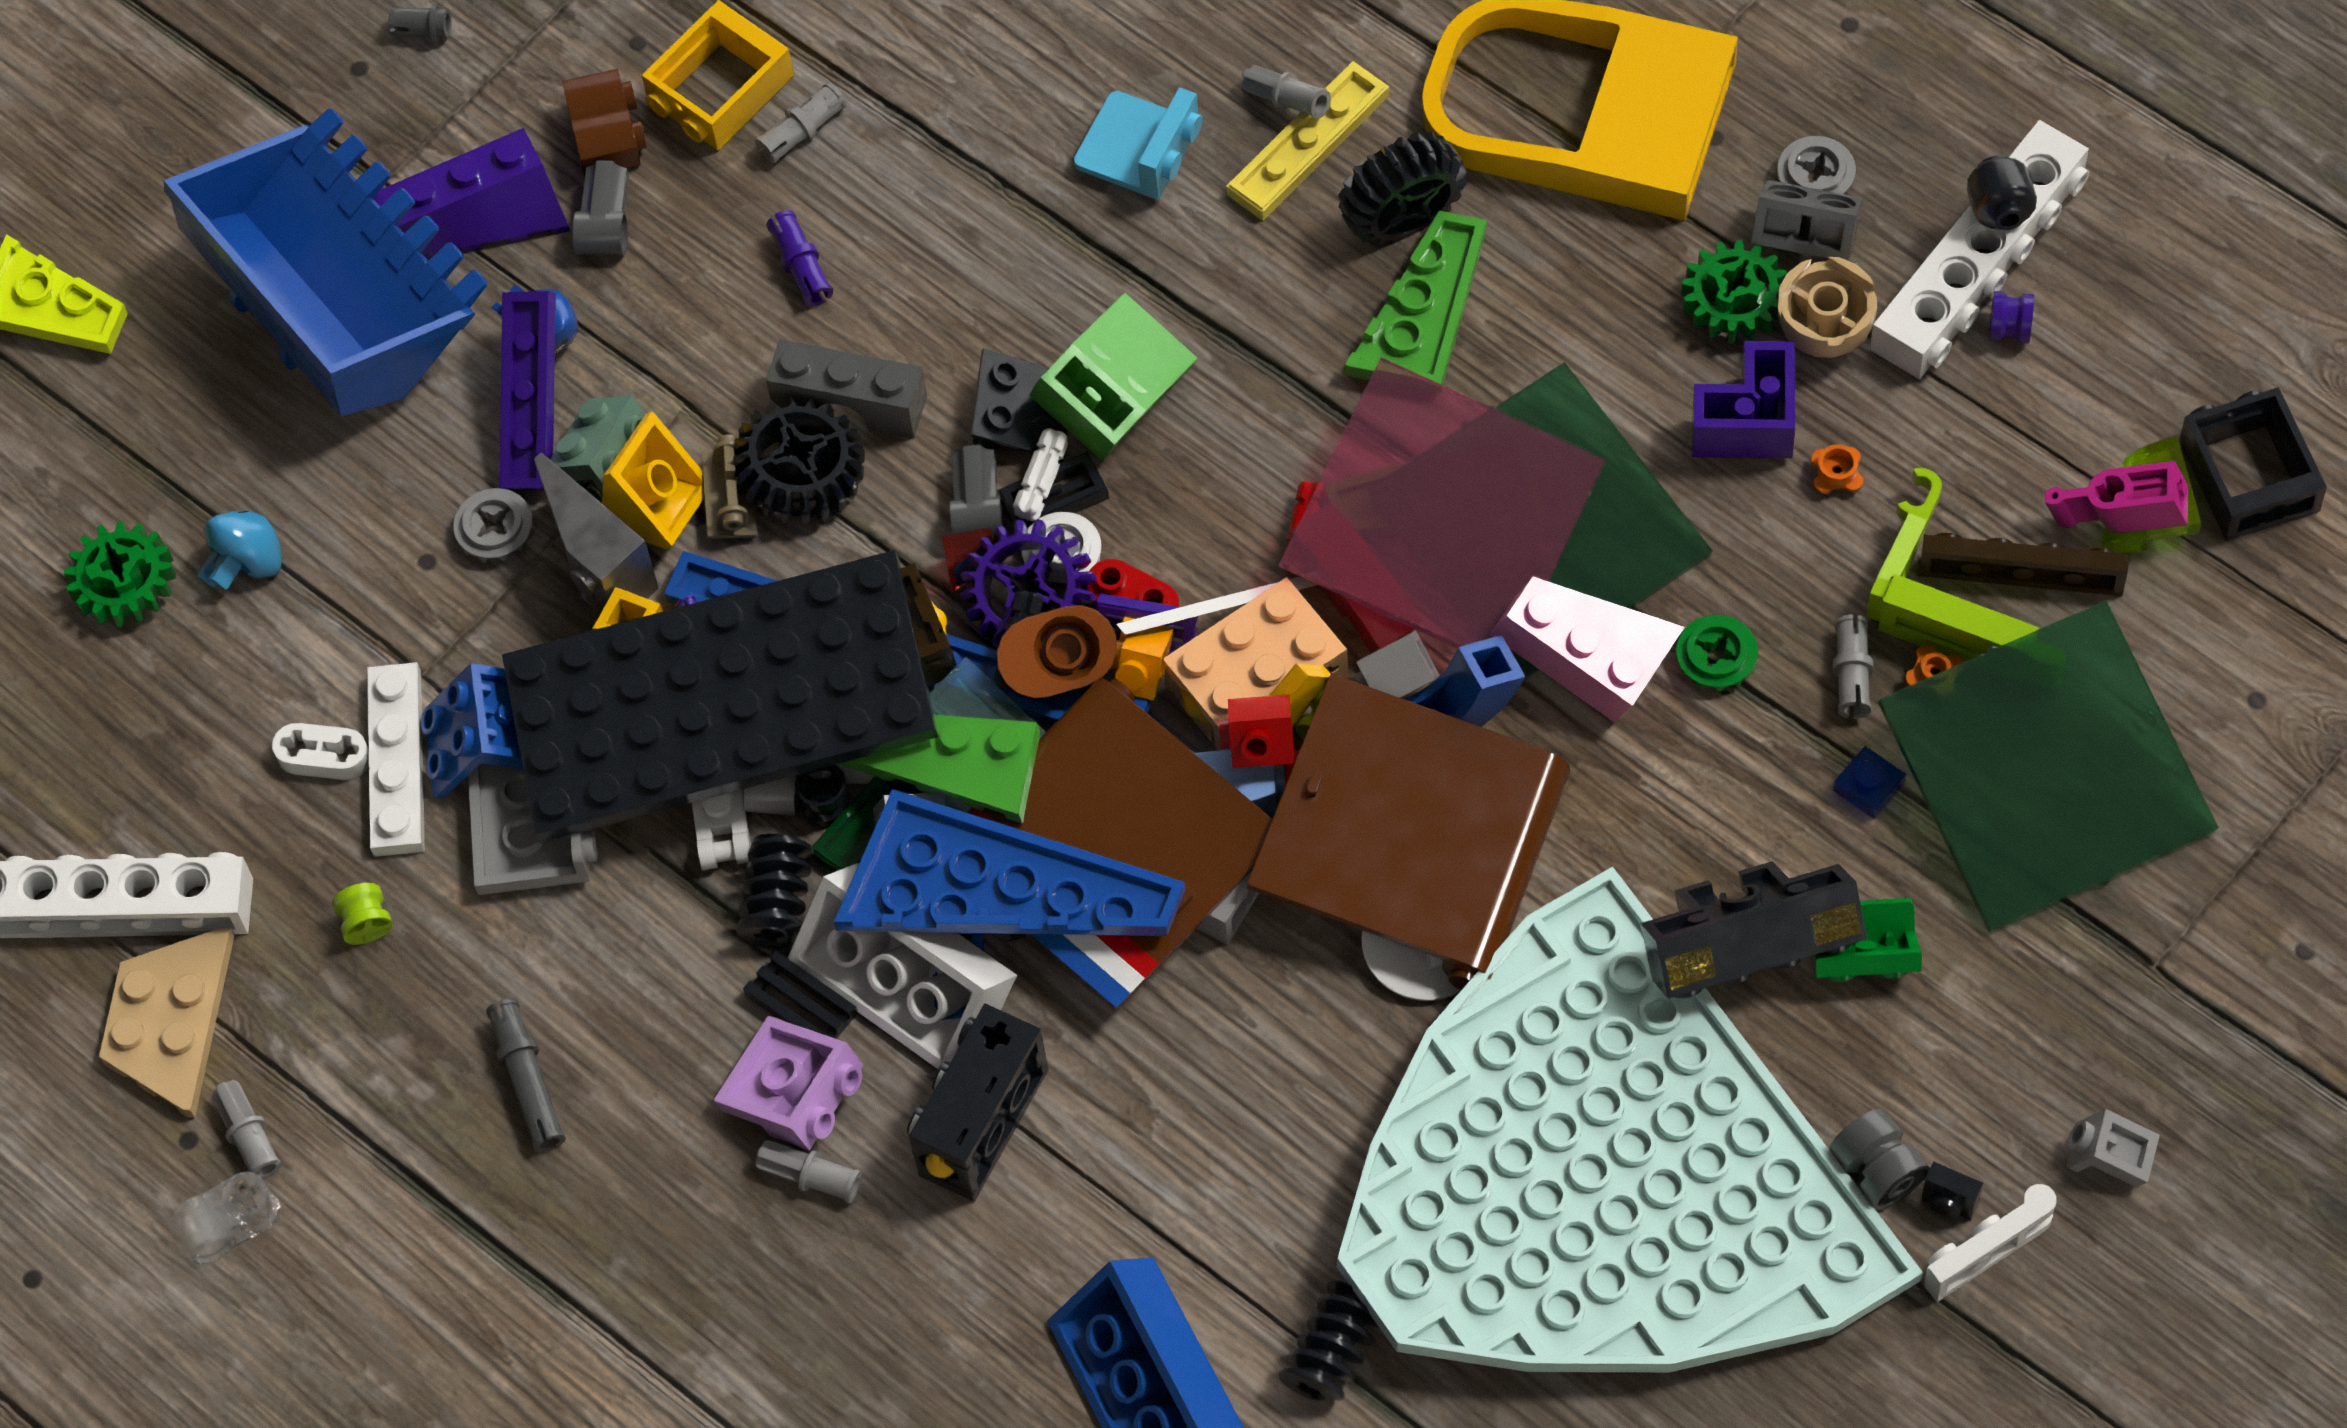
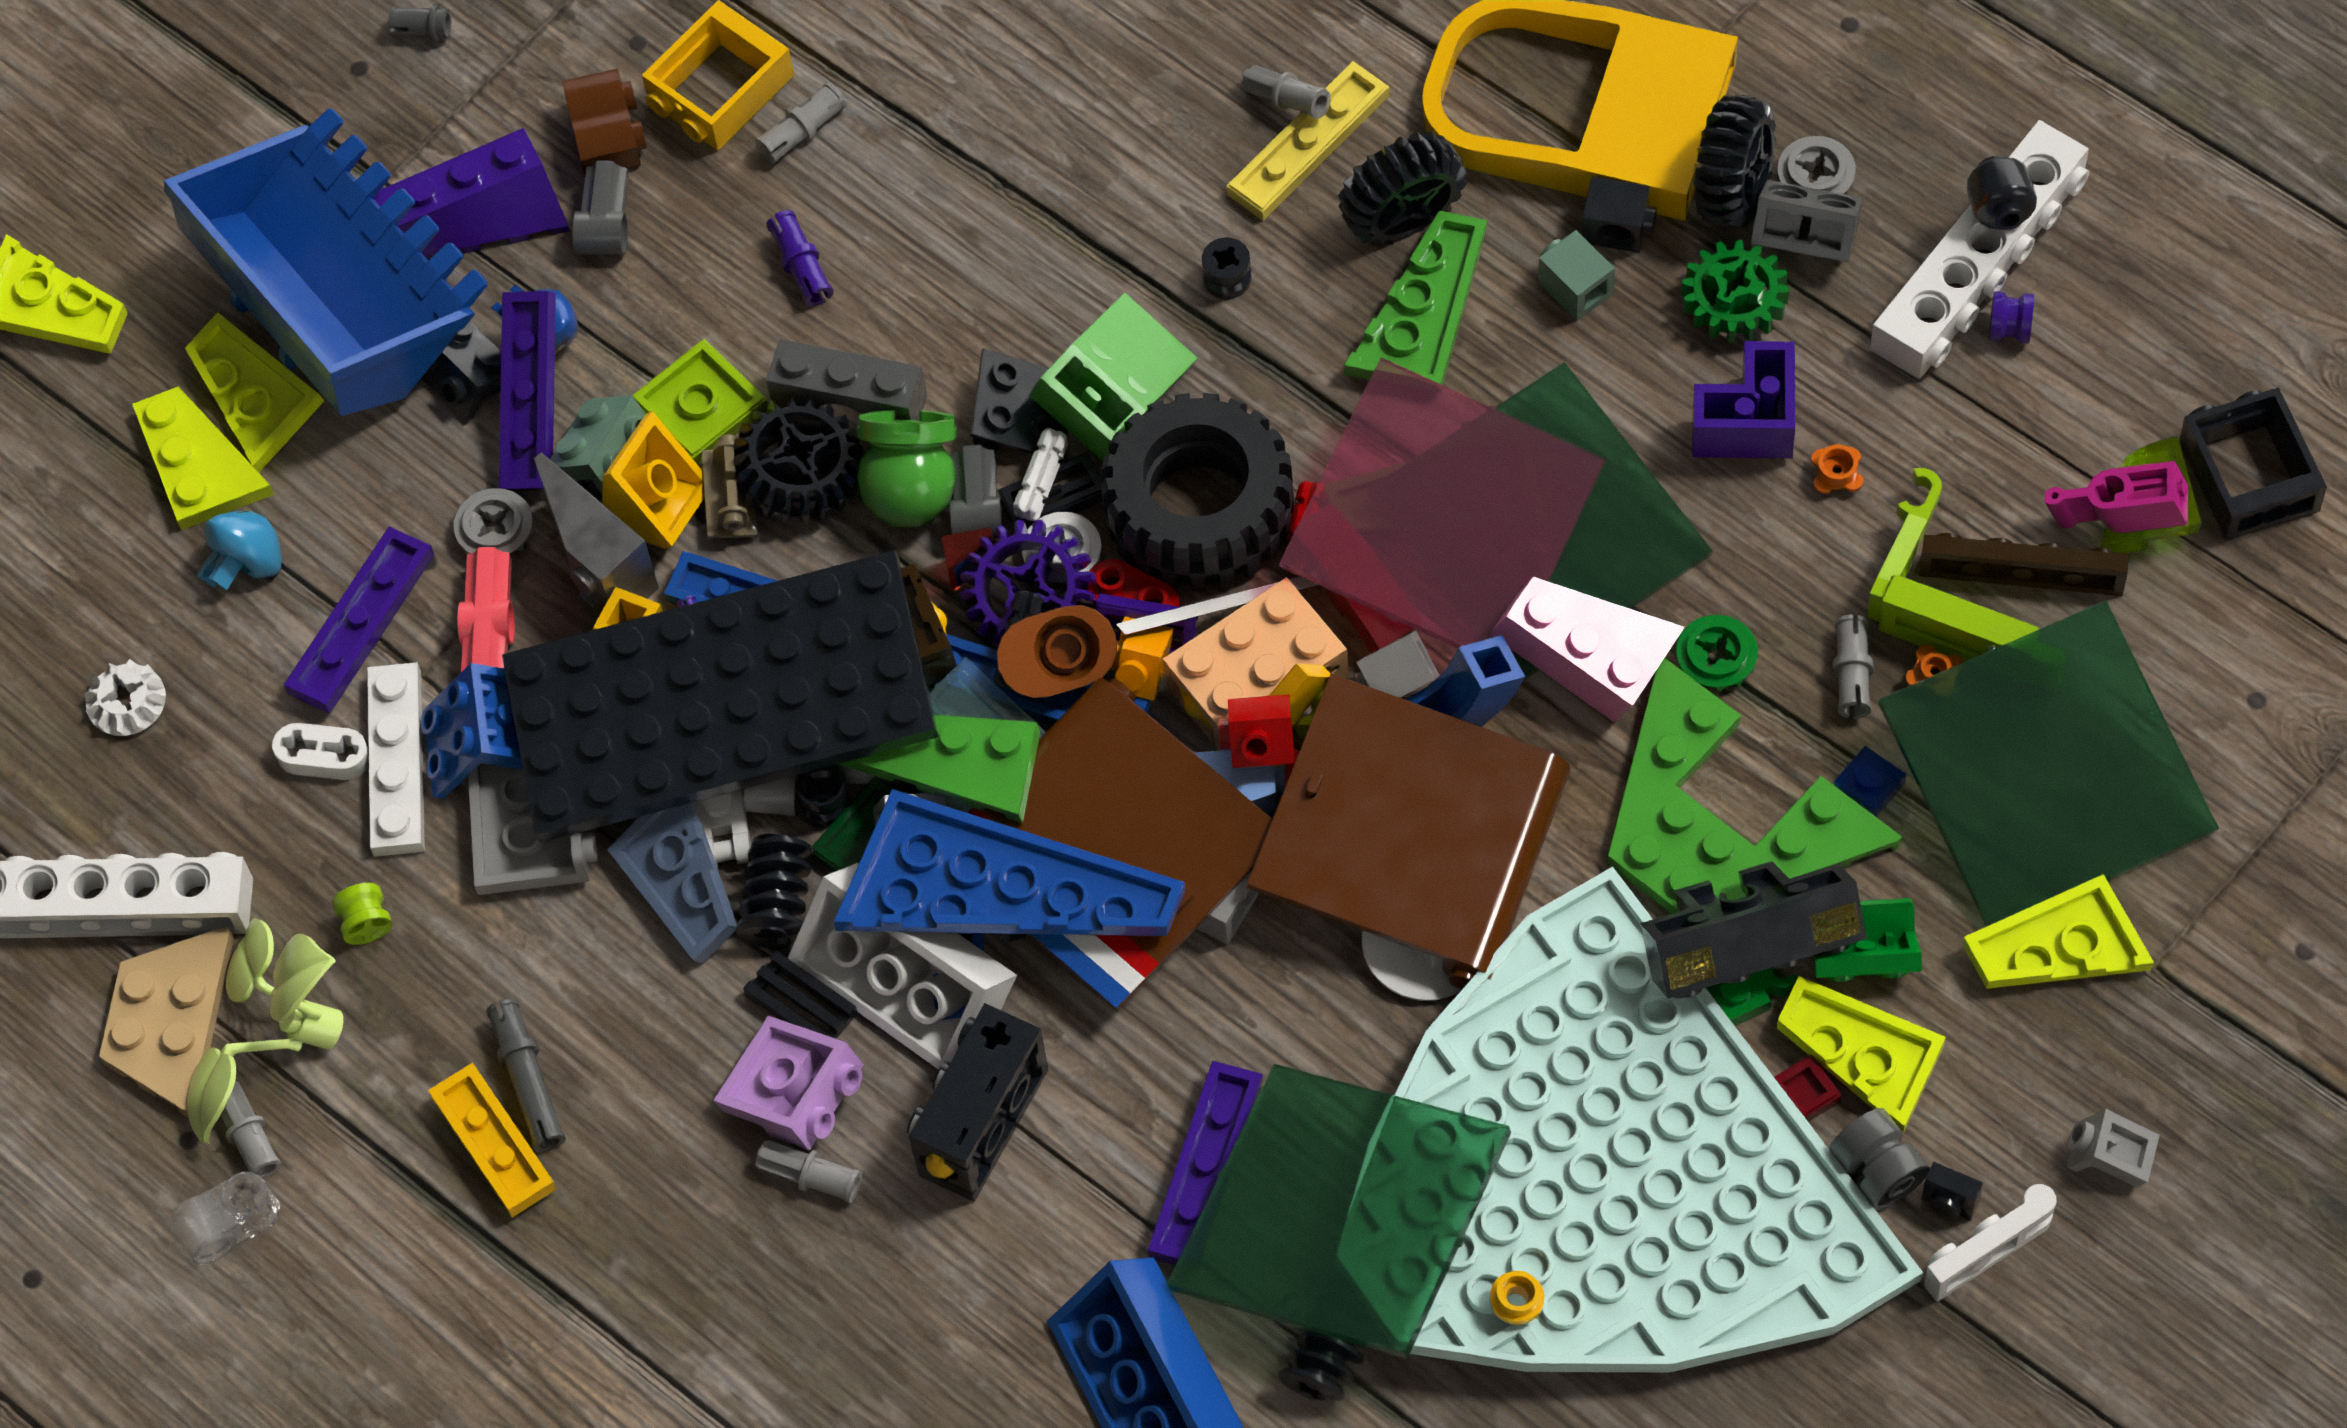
(96, 582): green gear -> none
(146, 699): none -> white gear
(195, 460): none -> neon yellow wing
(252, 388): none -> neon yellow wing
(304, 1021): none -> yellowish green plant
(359, 619): none -> dark purple plate
(466, 372): none -> black bracket
(487, 614): none -> coral piece
(492, 1140): none -> yellow plate
(678, 877): none -> sand blue wing
(701, 399): none -> lime tile
(906, 470): none -> bright green tile
(1140, 141): medium azure bracket -> none
(1187, 436): none -> black tyre
(1215, 1127): none -> dark purple plate
(1232, 279): none -> black wheel
(1340, 1210): none -> clear green piece
(1517, 1283): none -> yellow plate
(1575, 274): none -> sand green brick
(1617, 214): none -> black brick
(1674, 842): none -> bright green wing
(1734, 160): none -> black gear
(1750, 998): none -> green plate
(1809, 1088): none -> dark red tile
(1827, 307): tan cylinder -> none
(1863, 1047): none -> neon yellow wing
(2060, 939): none -> neon yellow wing

